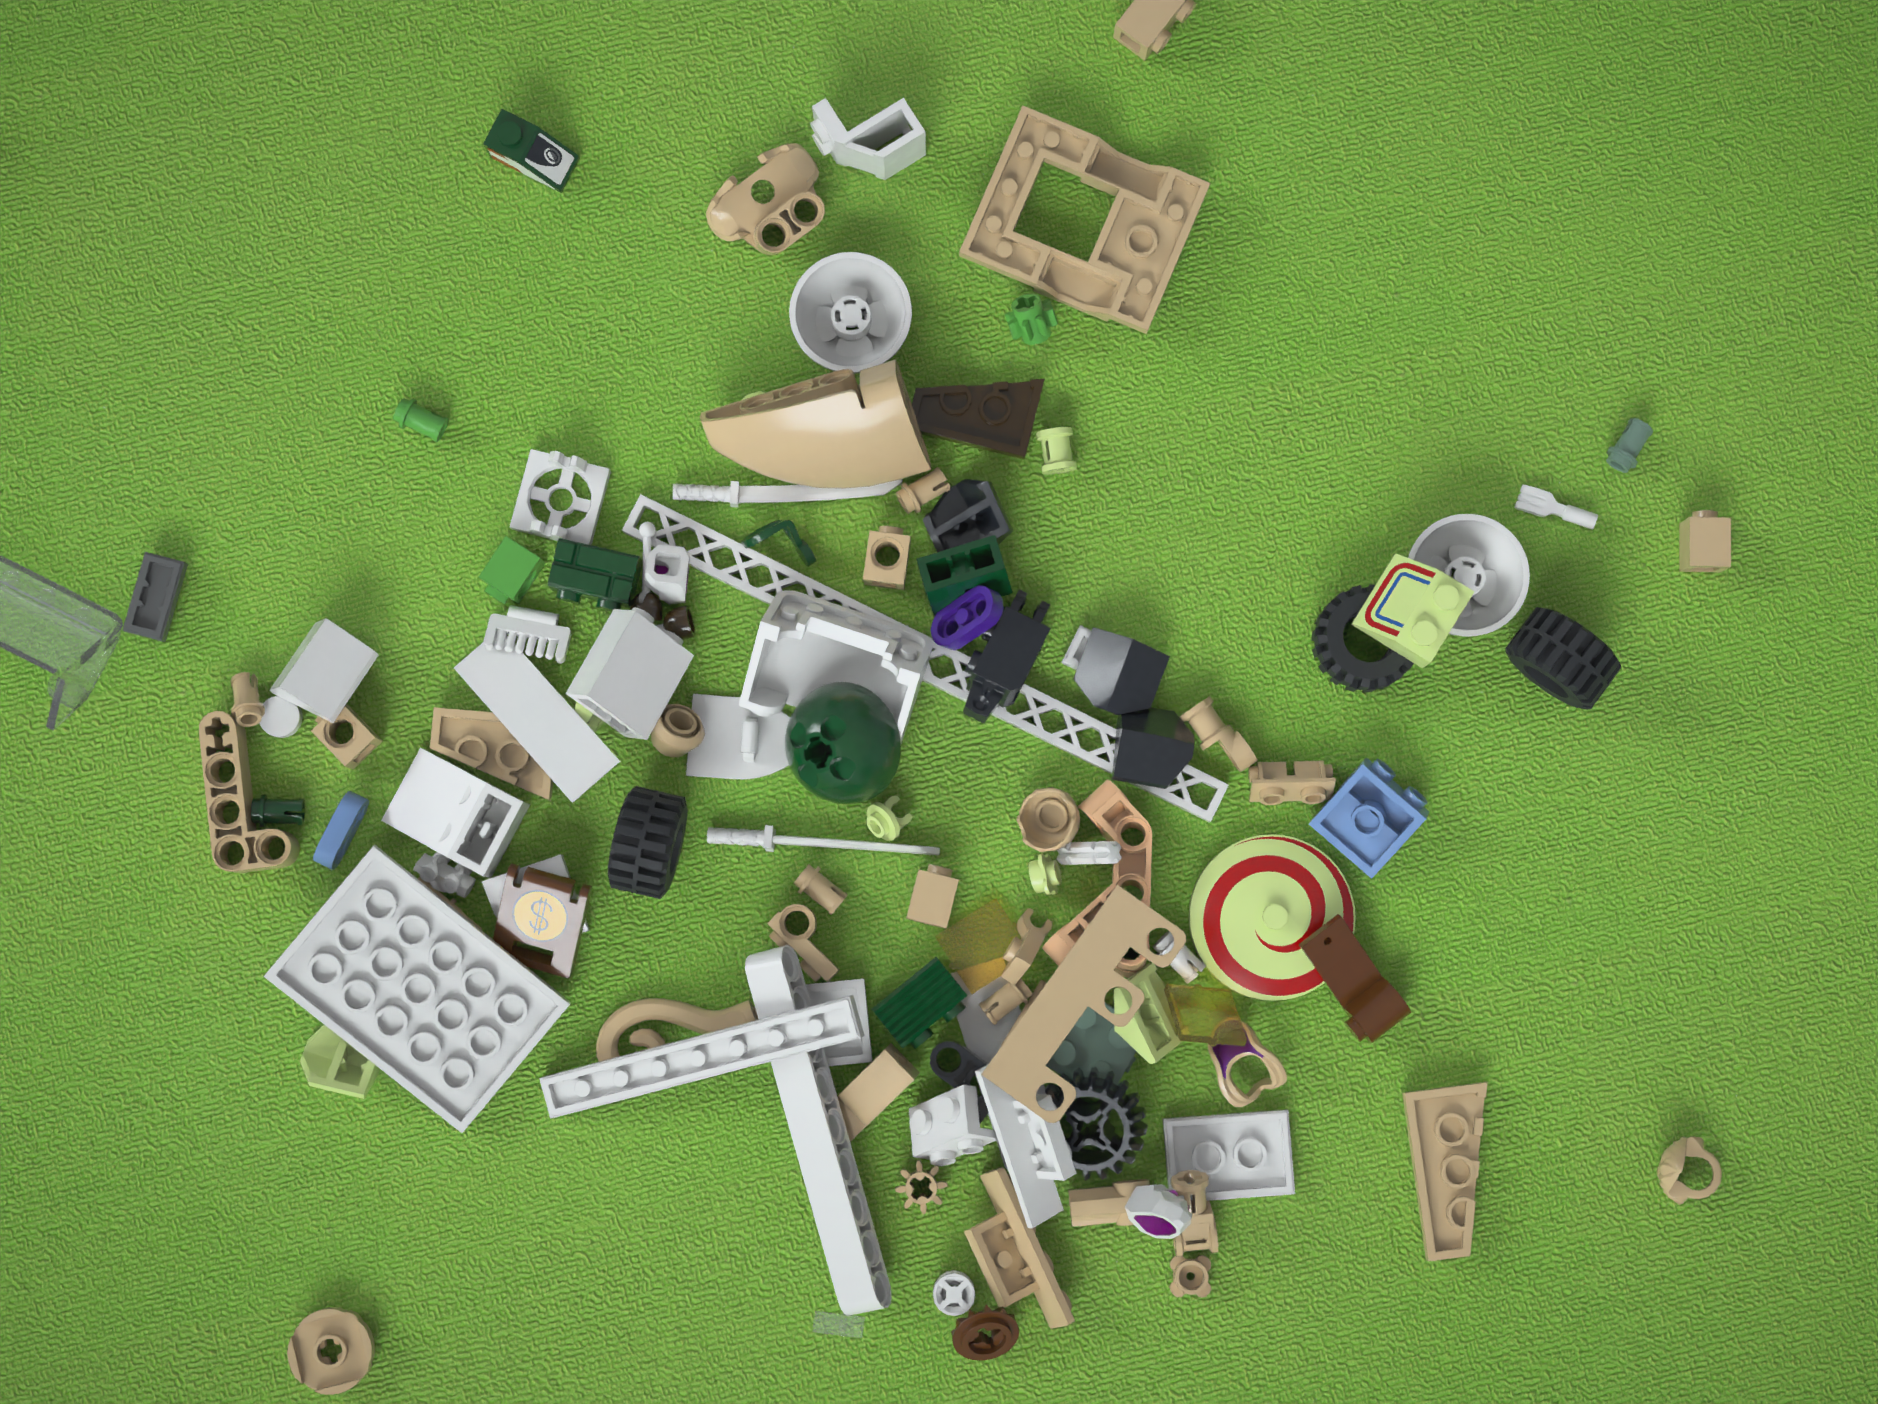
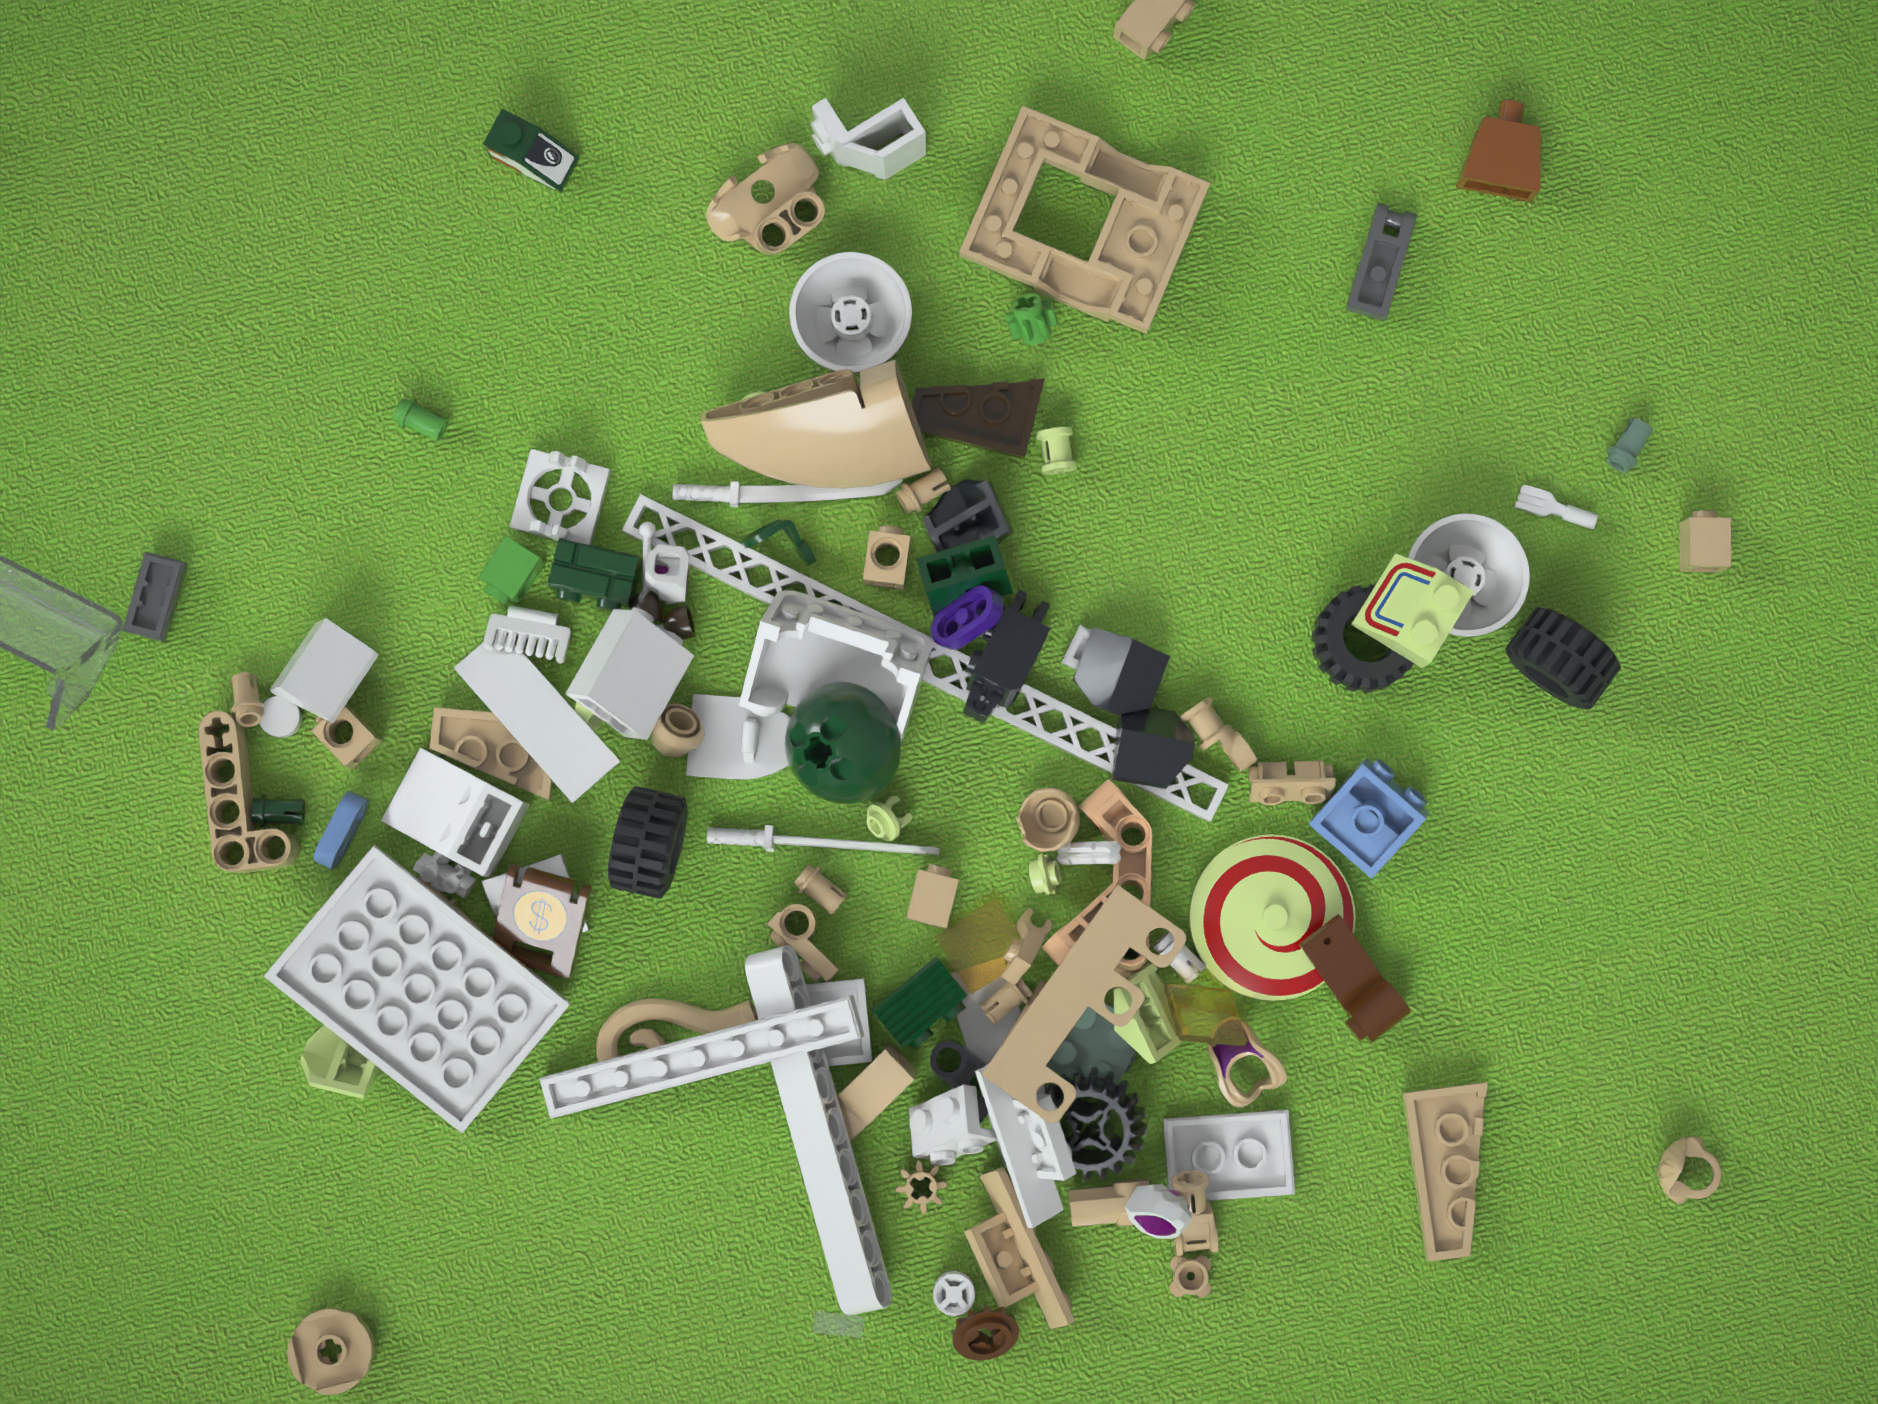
(1380, 263): none -> dark grey plate
(1504, 156): none -> dark orange torso

